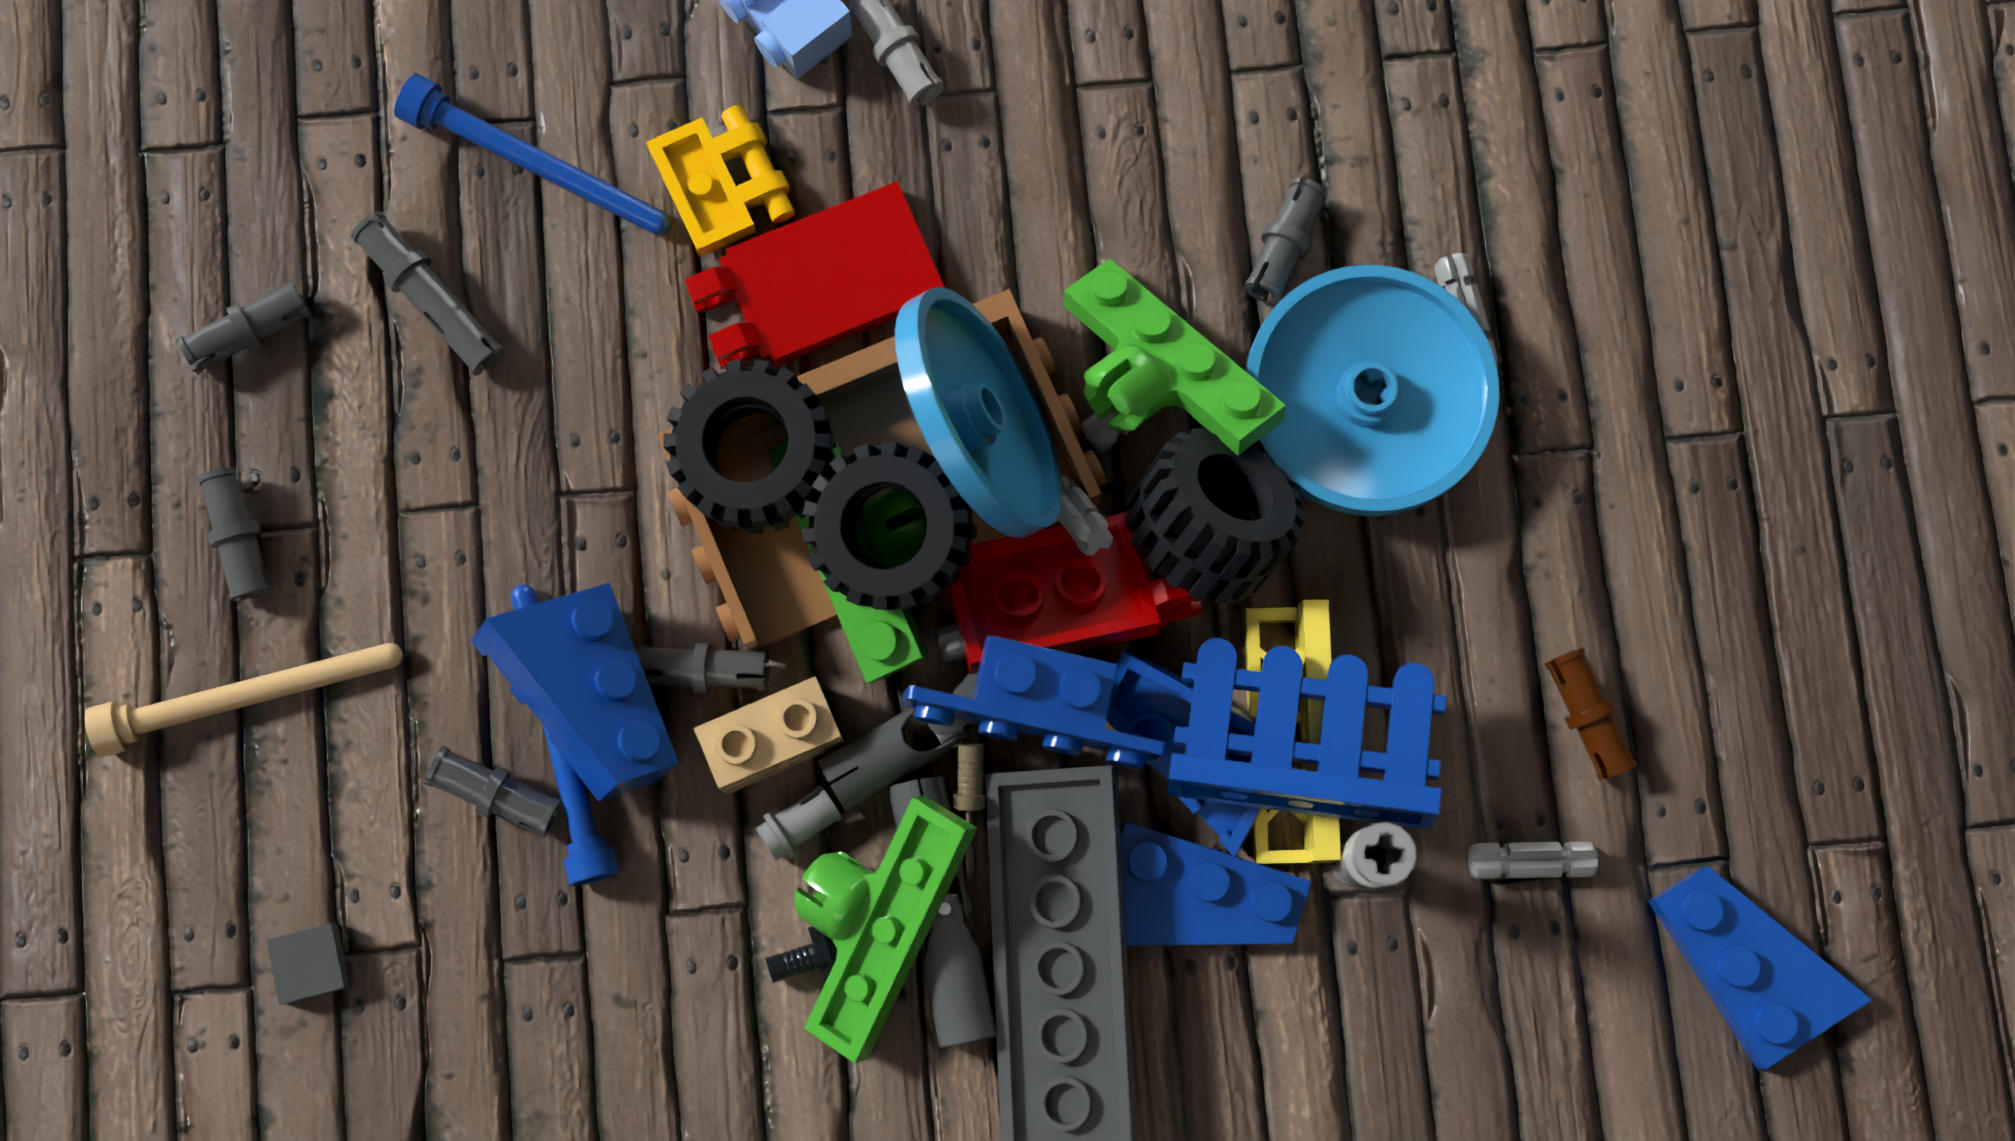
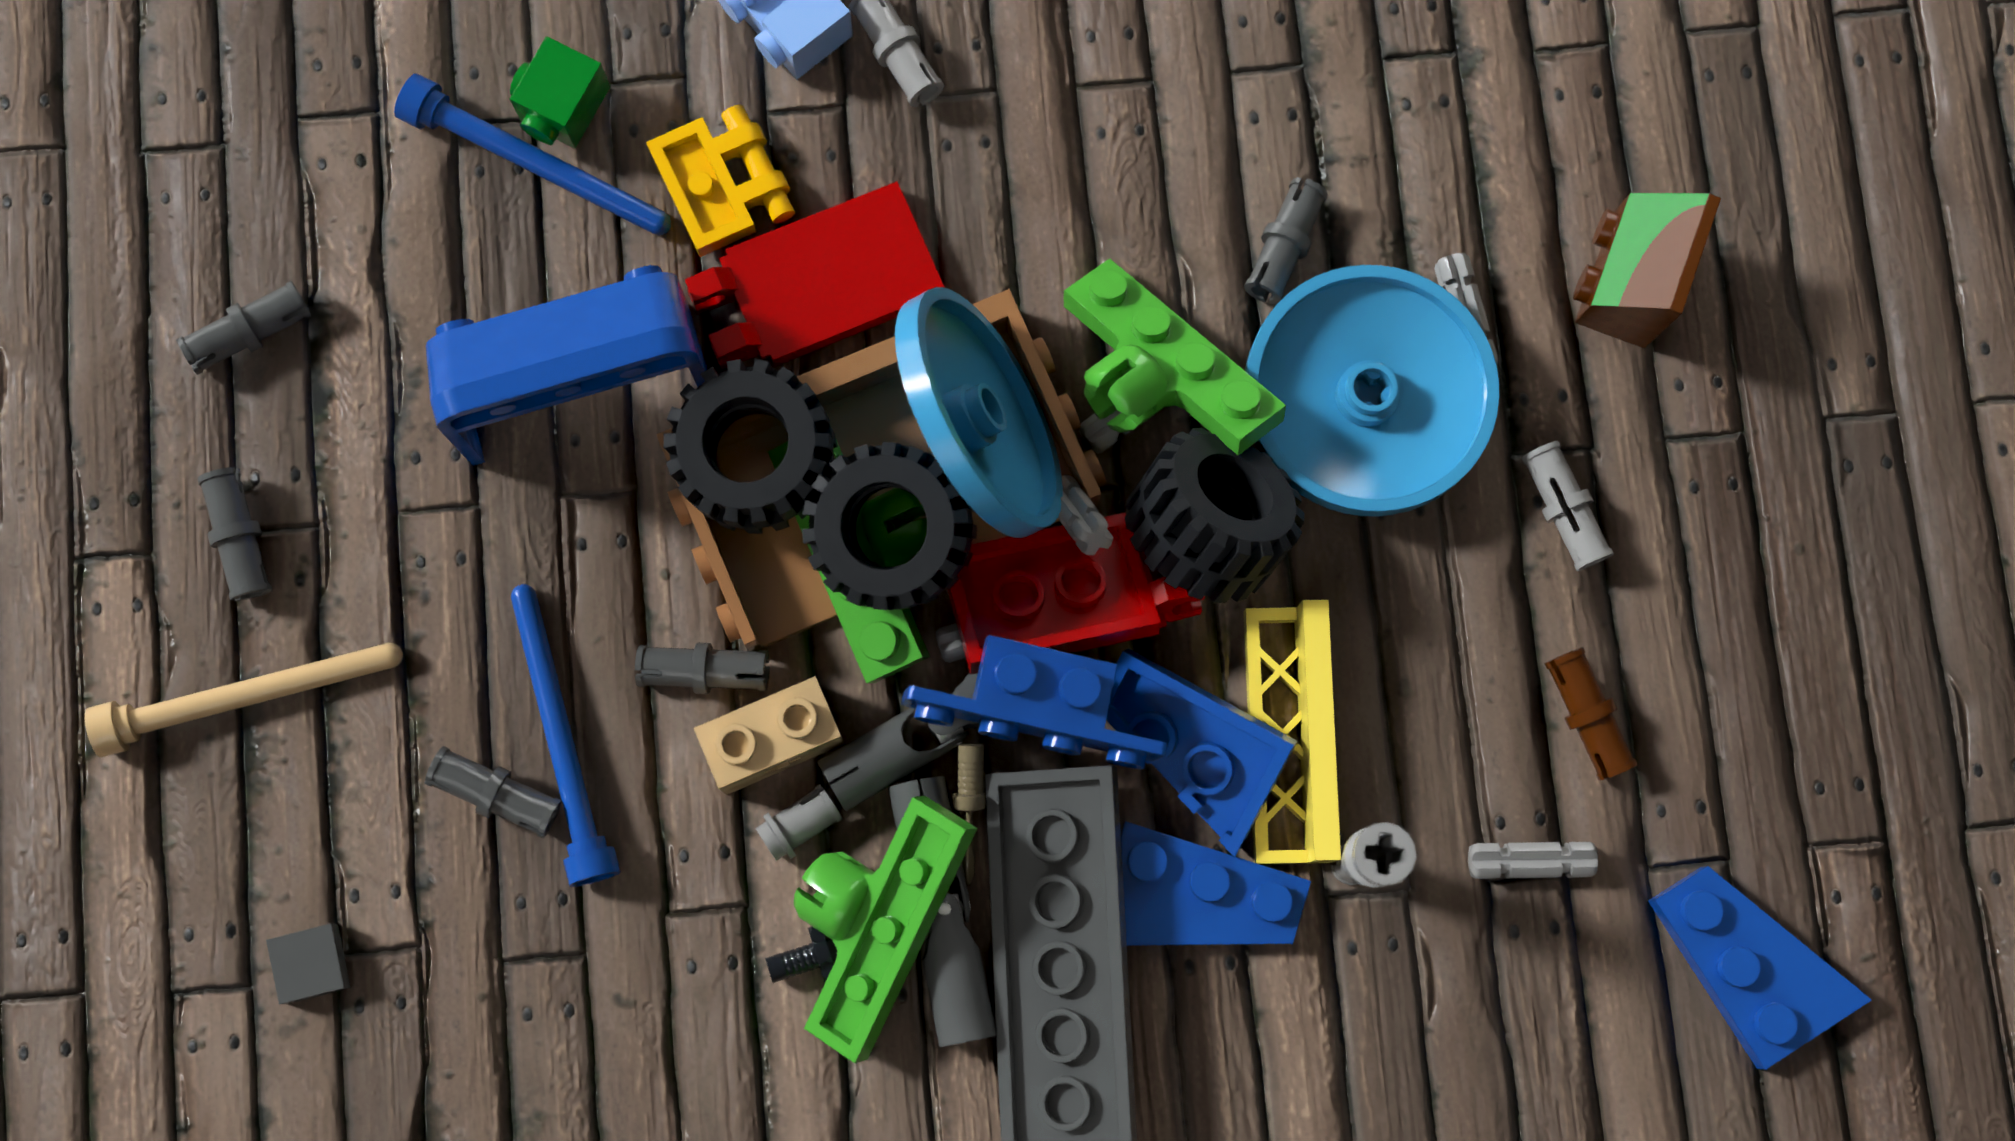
(410, 273): dark grey pin -> none
(558, 93): none -> green brick
(558, 353): none -> blue windscreen
(585, 687): blue wedge -> none
(1335, 786): blue fence -> none
(1548, 466): none -> light grey pin
(1644, 264): none -> reddish brown slope

